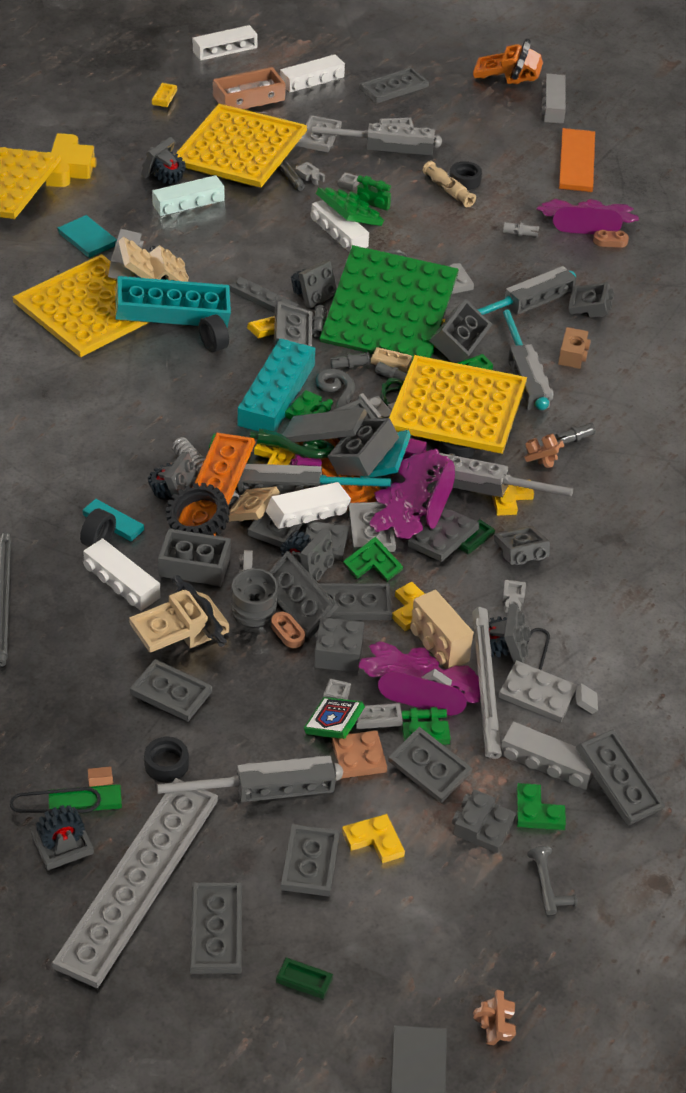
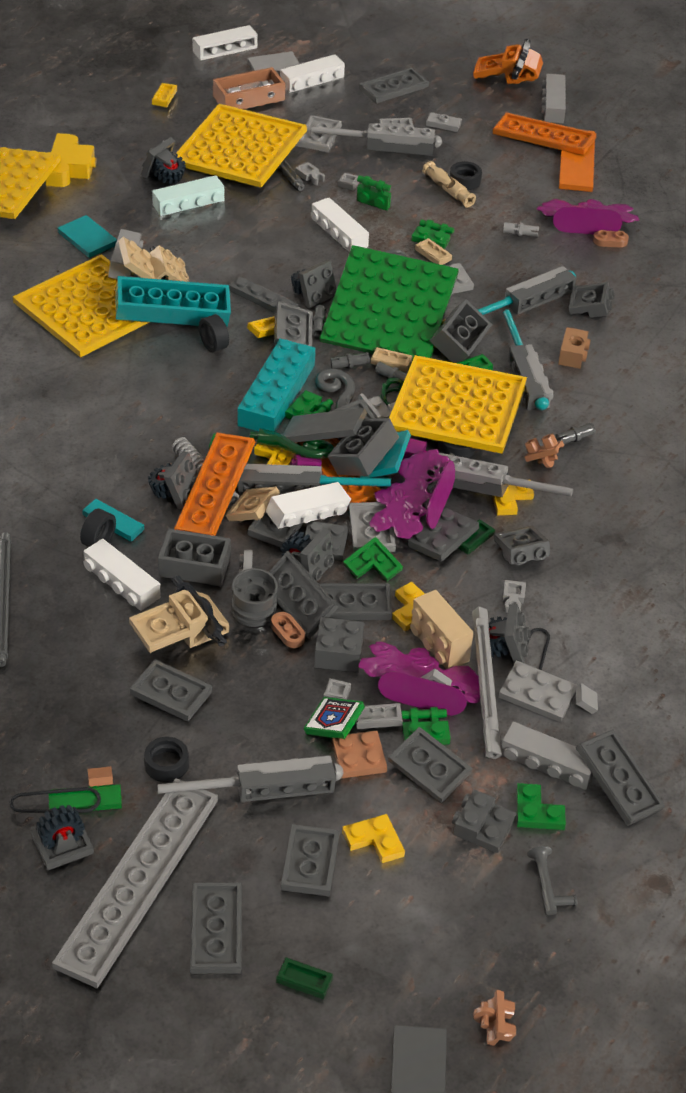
(195, 494): black tyre -> none
(277, 61): none -> light grey tile
(350, 206): green plate -> none
(433, 252): none -> tan plate
(439, 236): none -> green plate
(444, 122): none -> light grey plate
(544, 133): none -> orange tile

